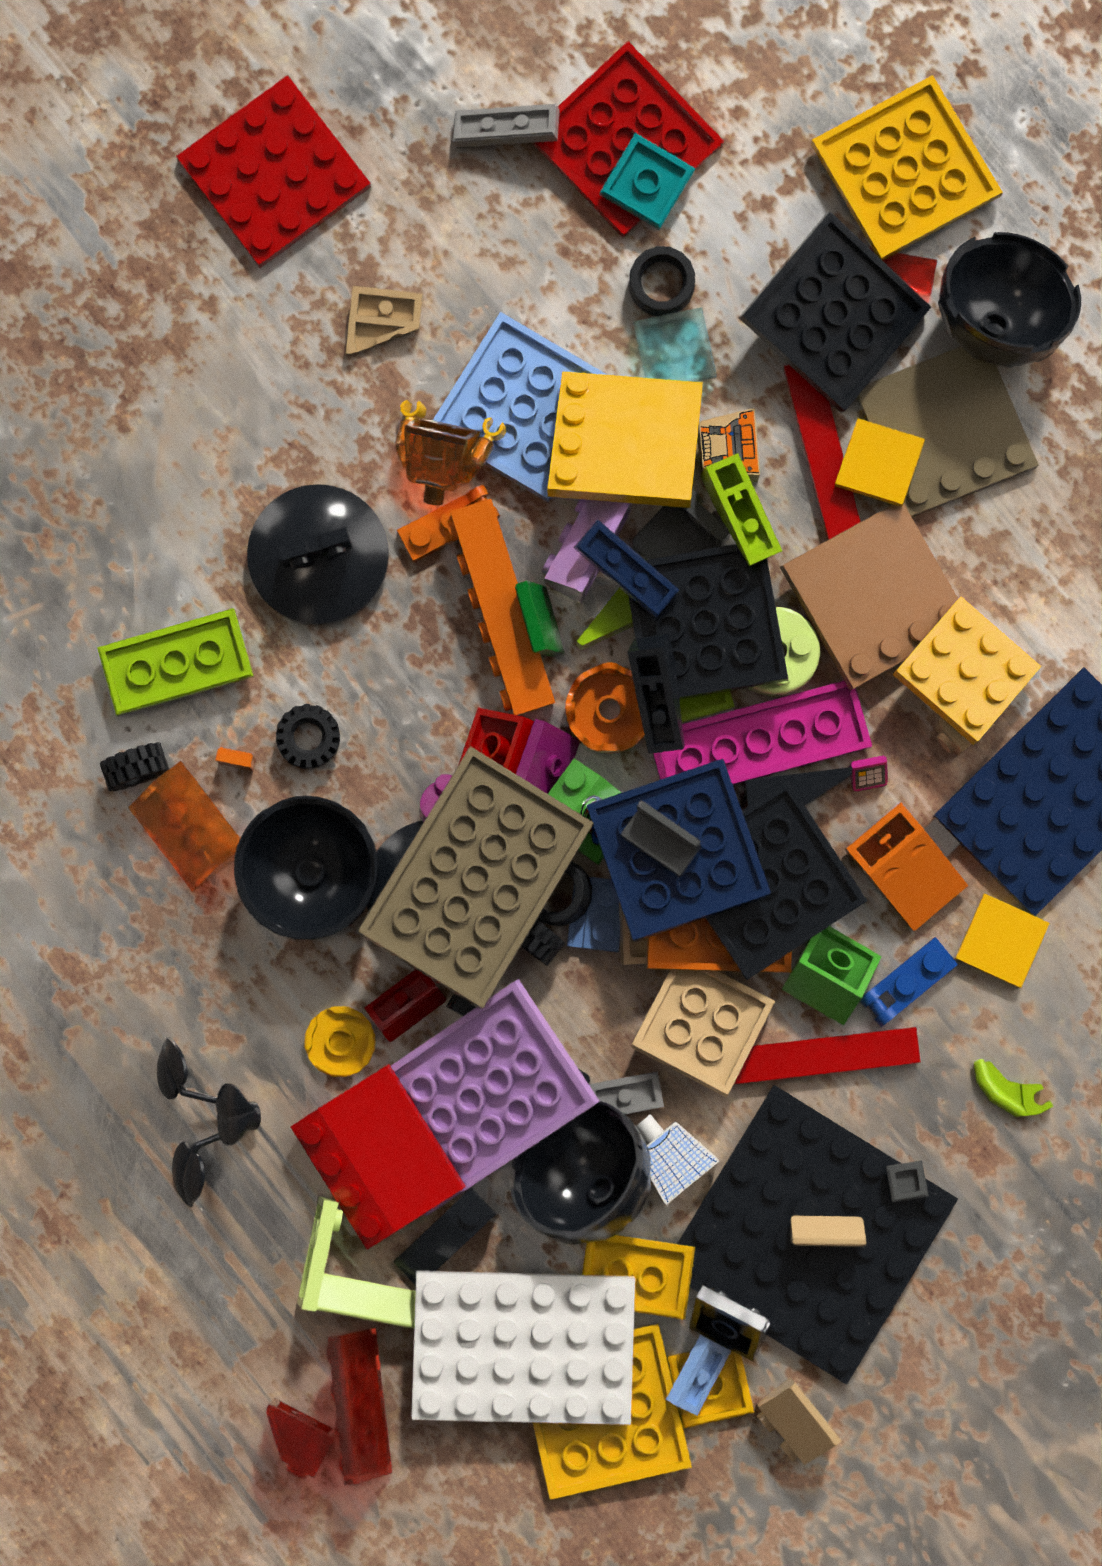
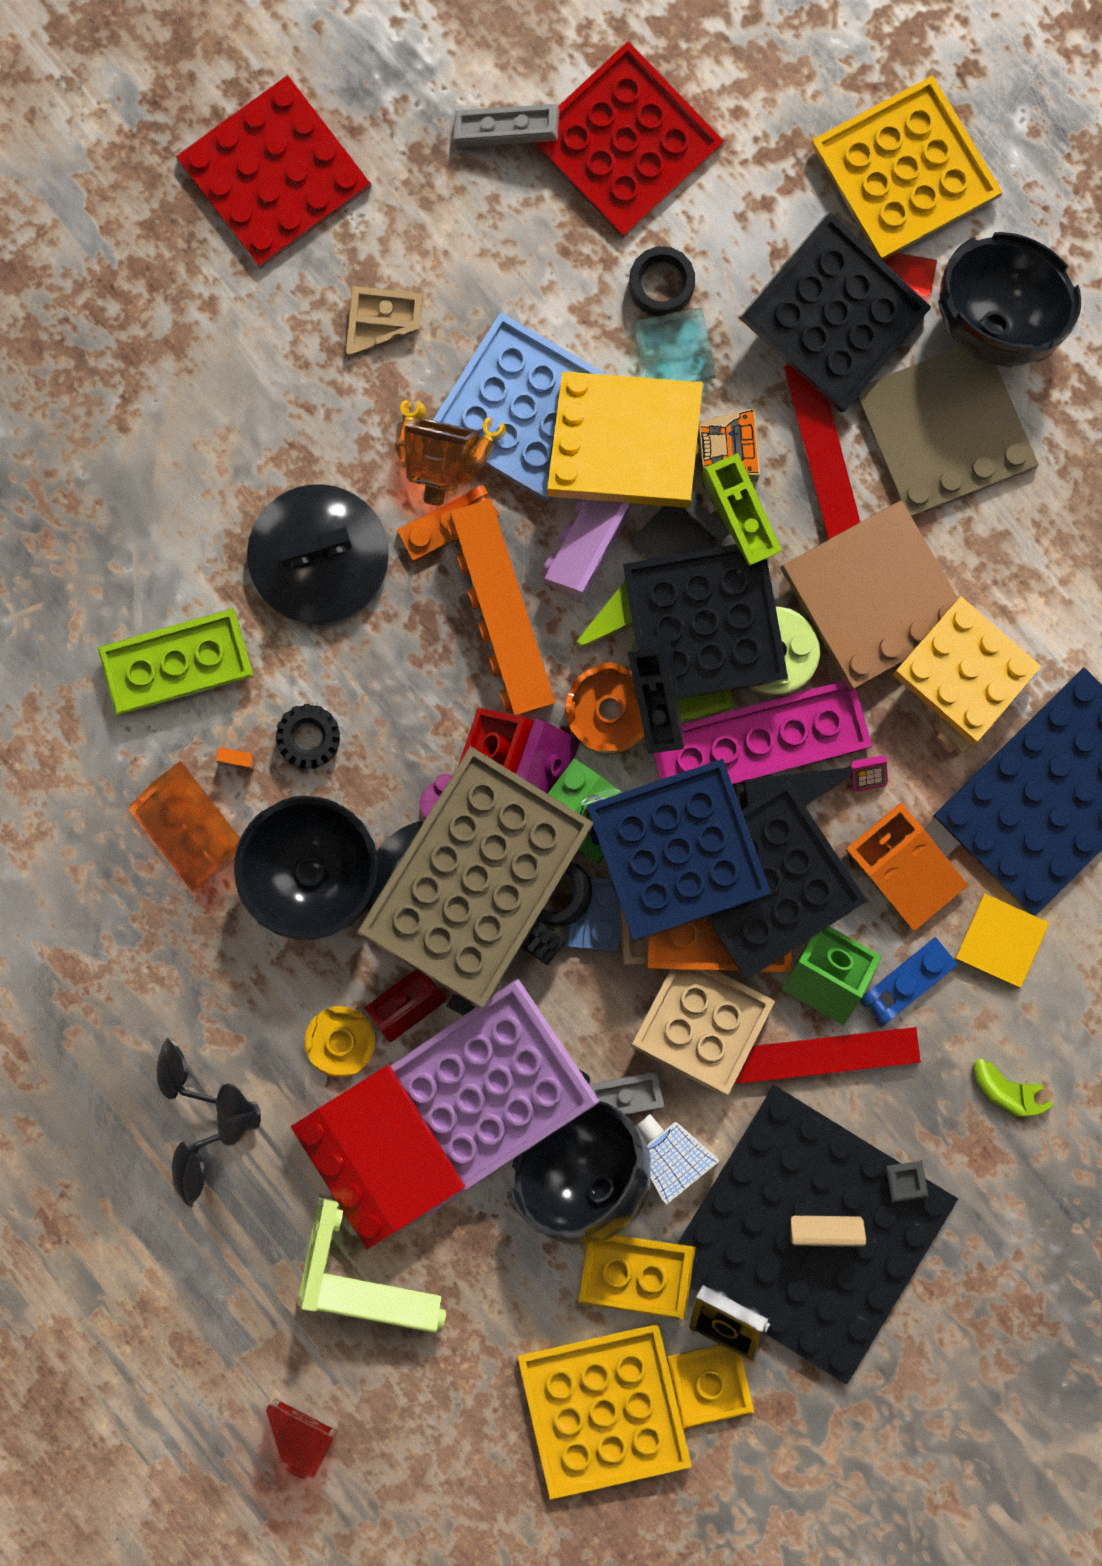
(134, 766): black tyre -> none
(359, 1406): clear red plate -> none
(446, 1235): black slope -> none
(523, 1347): white plate -> none
(539, 619): green tile -> none
(626, 568): dark blue tile -> none
(647, 181): teal tile -> none
(661, 839): dark grey panel -> none
(698, 1375): light blue plate -> none
(797, 1421): tan slope -> none
(880, 462): yellow tile -> none

